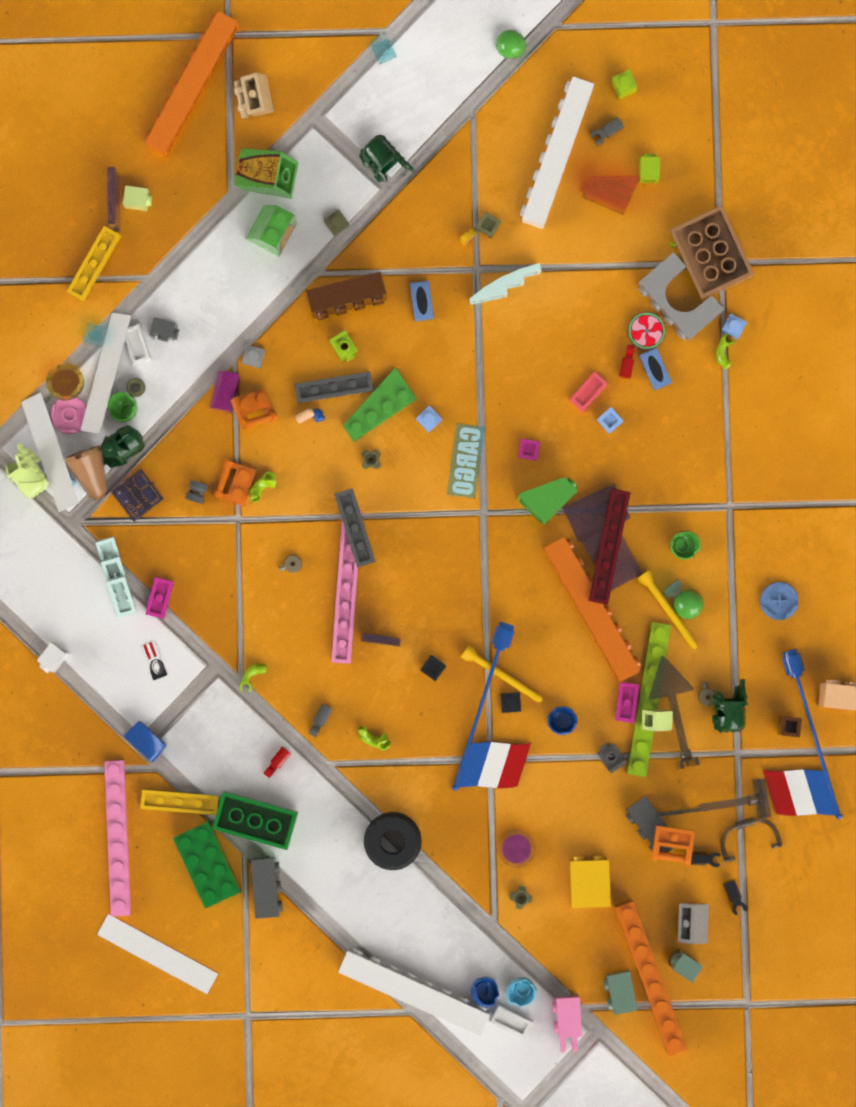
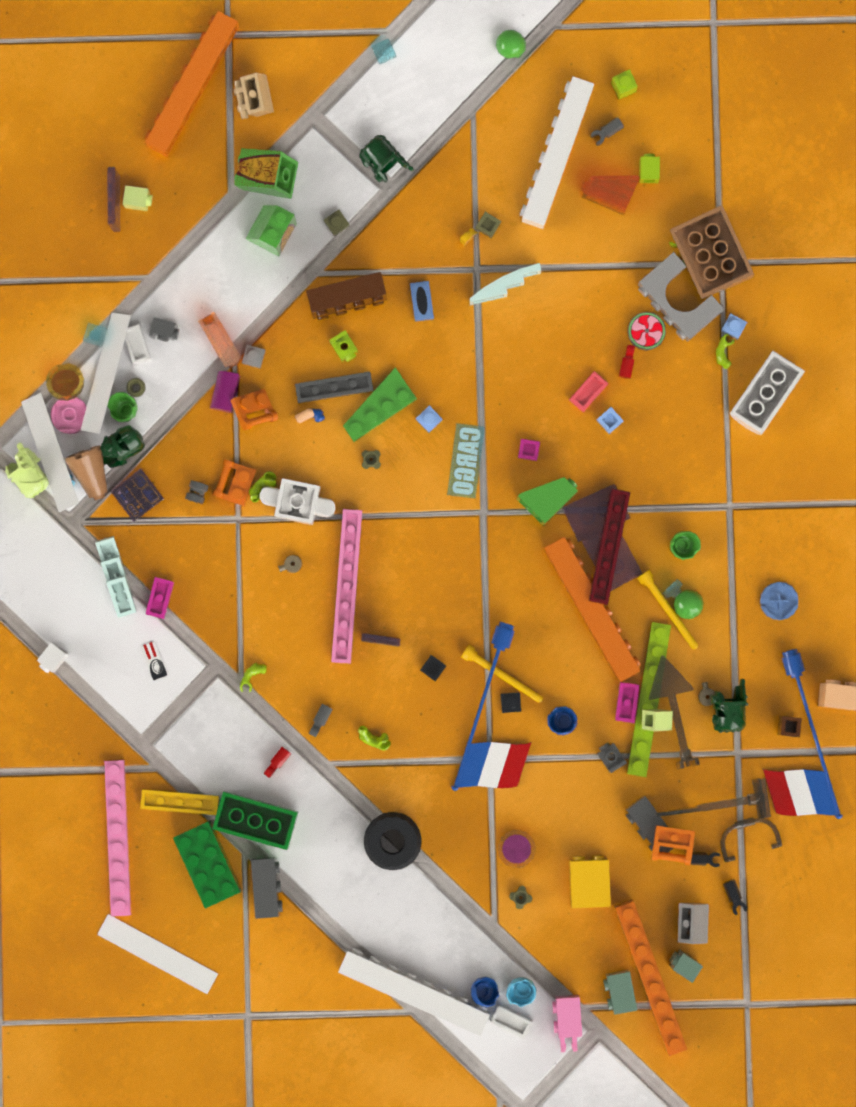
(93, 263): yellow plate -> none
(145, 741): blue piece -> none
(220, 340): none -> clear orange slope
(297, 501): none -> white brick
(355, 527): dark grey plate -> none
(655, 369): medium blue tile -> none
(766, 393): none -> white brick

